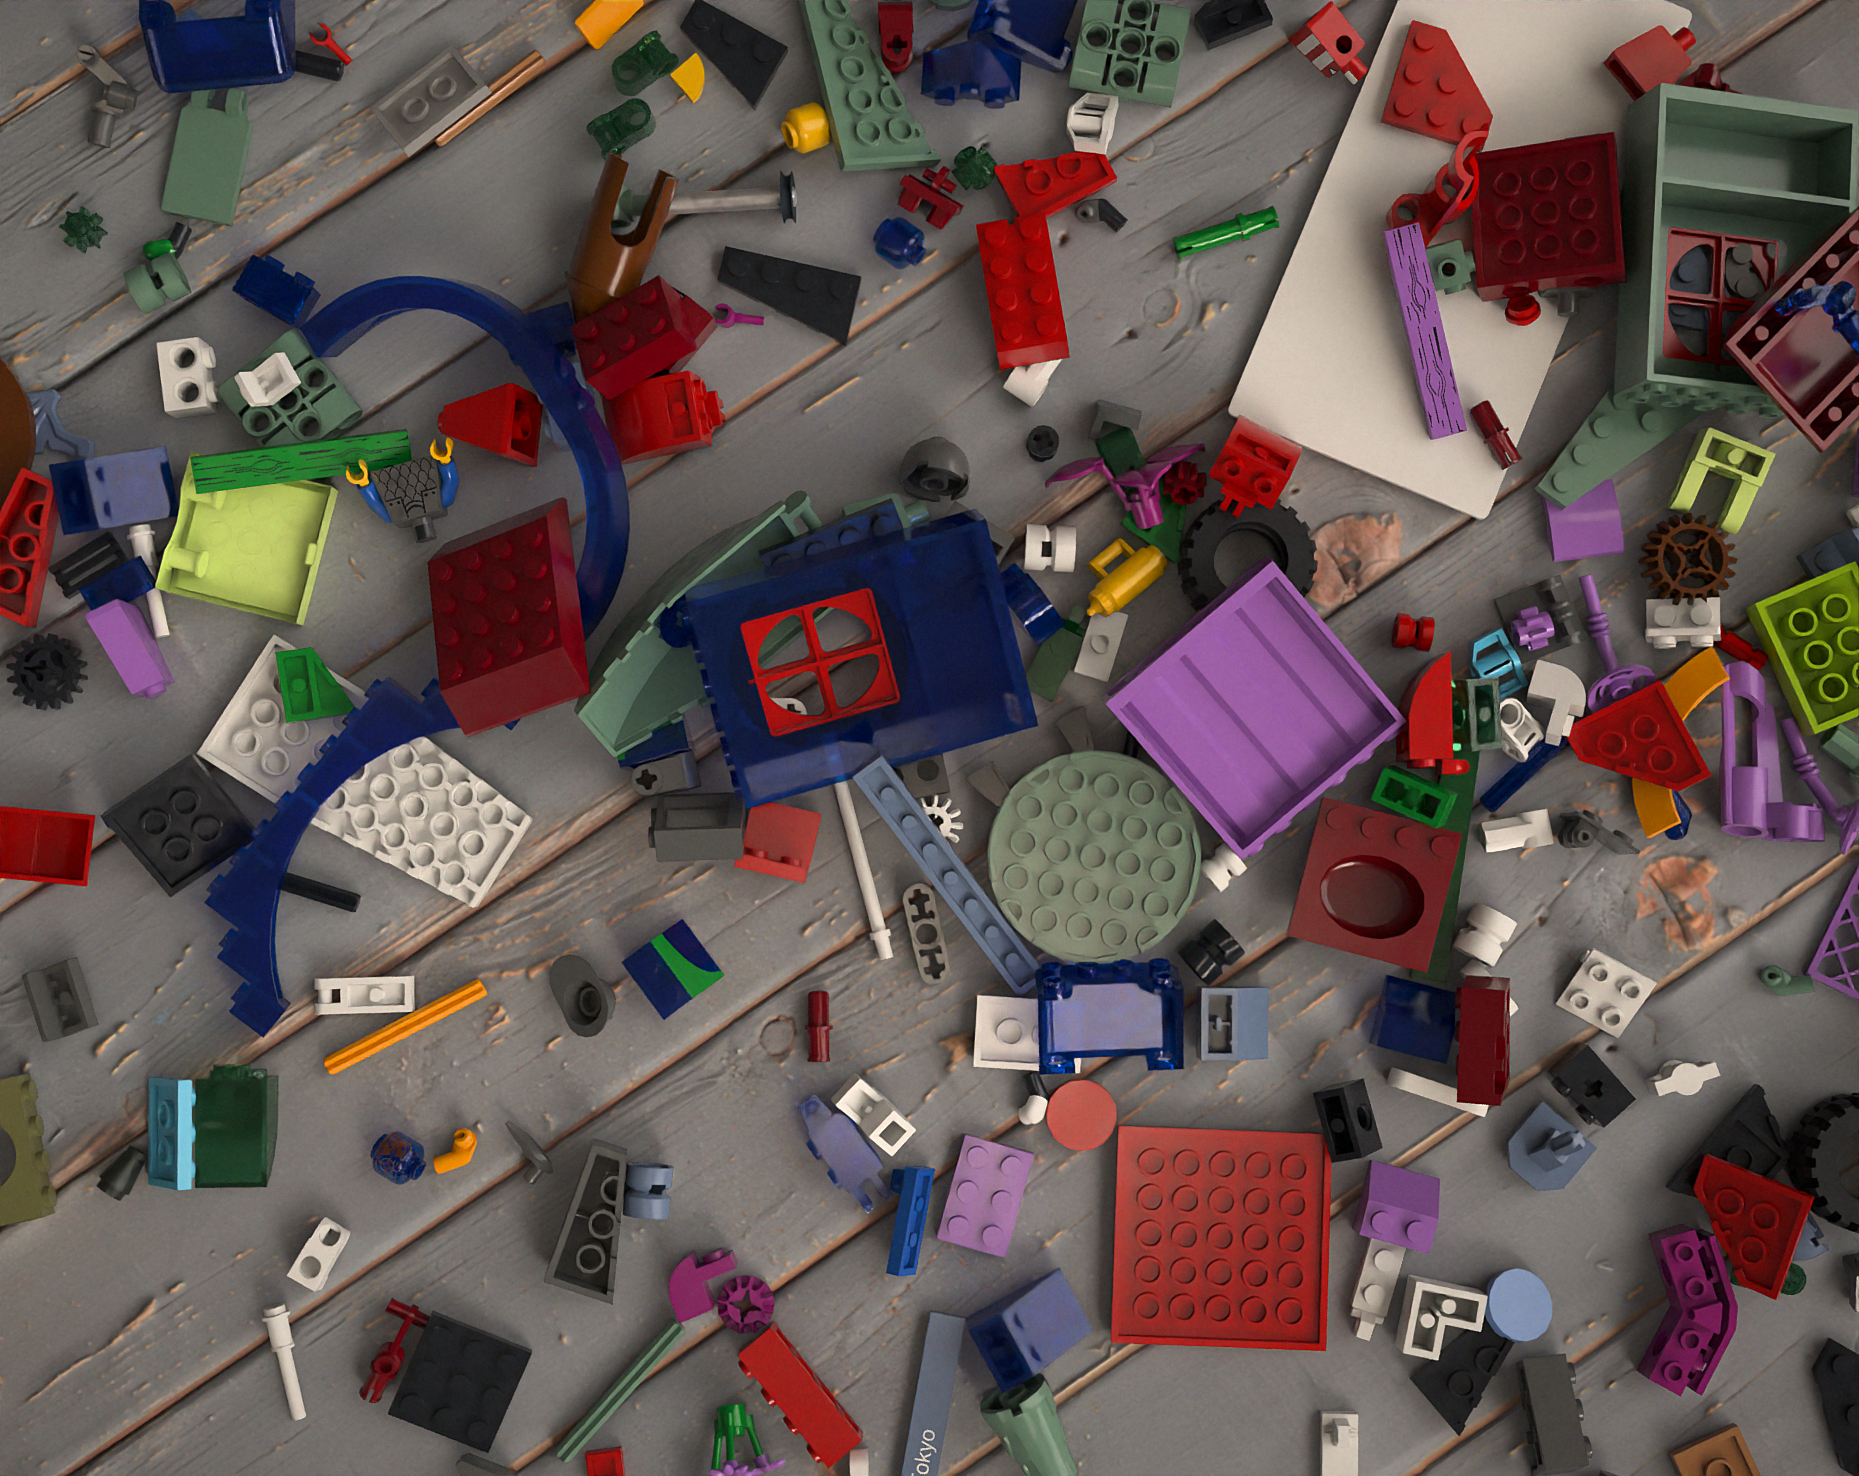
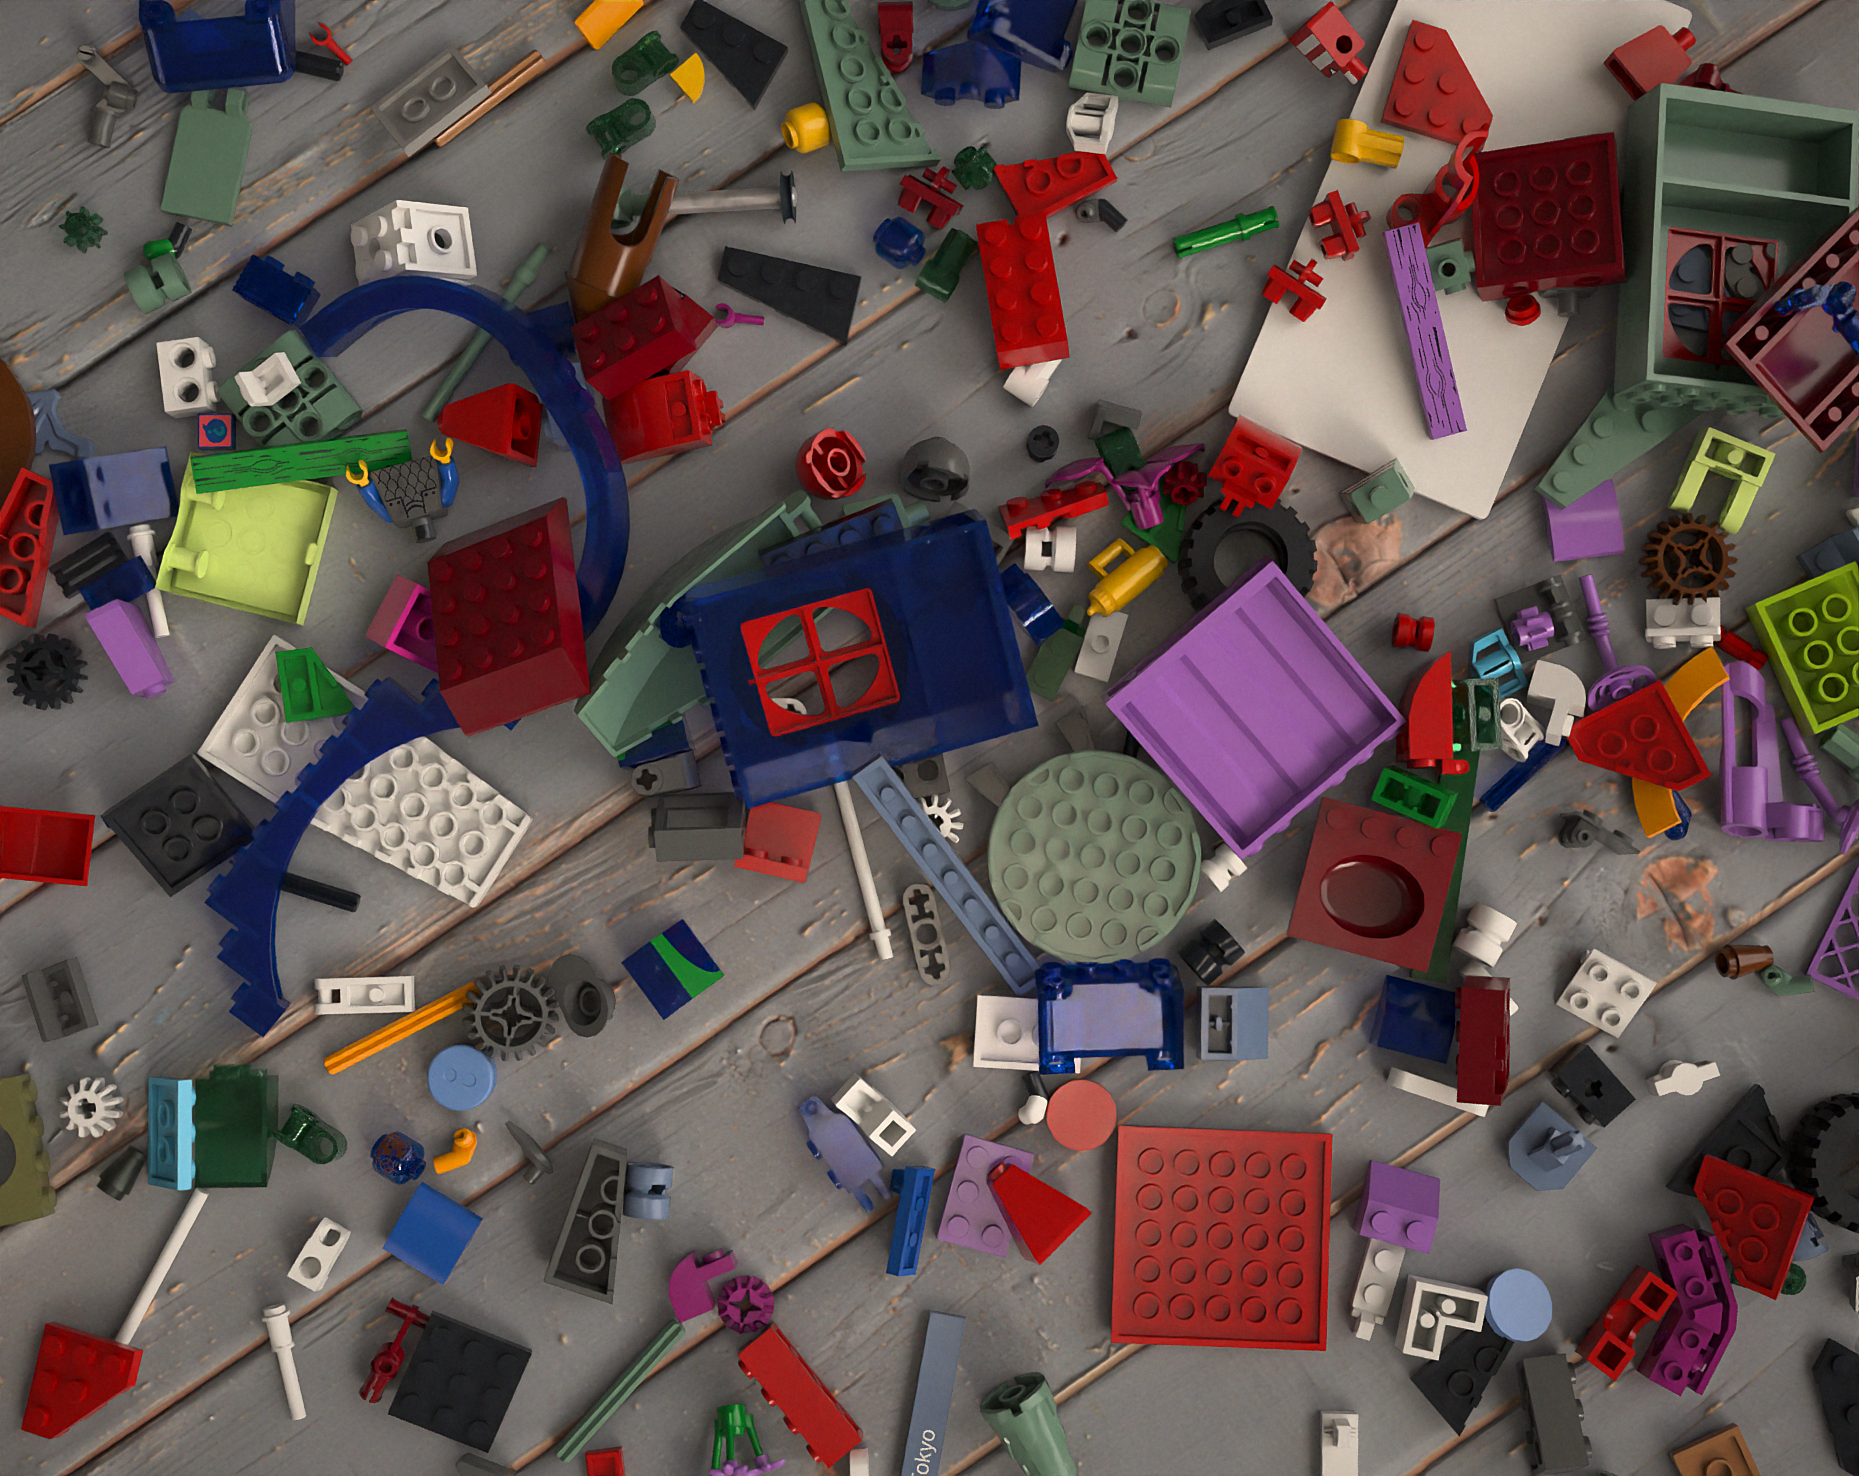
(76, 1378): none -> red plate
(91, 1121): none -> white gear
(162, 1266): none -> white bar
(217, 431): none -> tile
(305, 1132): none -> clear green piece
(402, 242): none -> white bracket
(406, 623): none -> dark pink slope
(432, 1233): none -> blue slope
(461, 1077): none -> medium blue head
(494, 1011): none -> dark grey gear
(524, 277): none -> sand green bar
(818, 1026): dark red axle -> none
(831, 465): none -> red cylinder
(942, 272): none -> clear green piece
(1028, 1329): clear blue slope -> none
(1034, 1211): none -> red slope
(1041, 510): none -> red wing
(1308, 298): none -> red hips
(1333, 212): none -> red hips
(1347, 1120): black brick -> none
(1357, 143): none -> yellow piece
(1378, 492): none -> sand green torso
(1495, 434): dark red axle -> none
(1524, 831): white piece -> none
(1636, 1303): none -> red arch
(1740, 960): none -> reddish brown cone

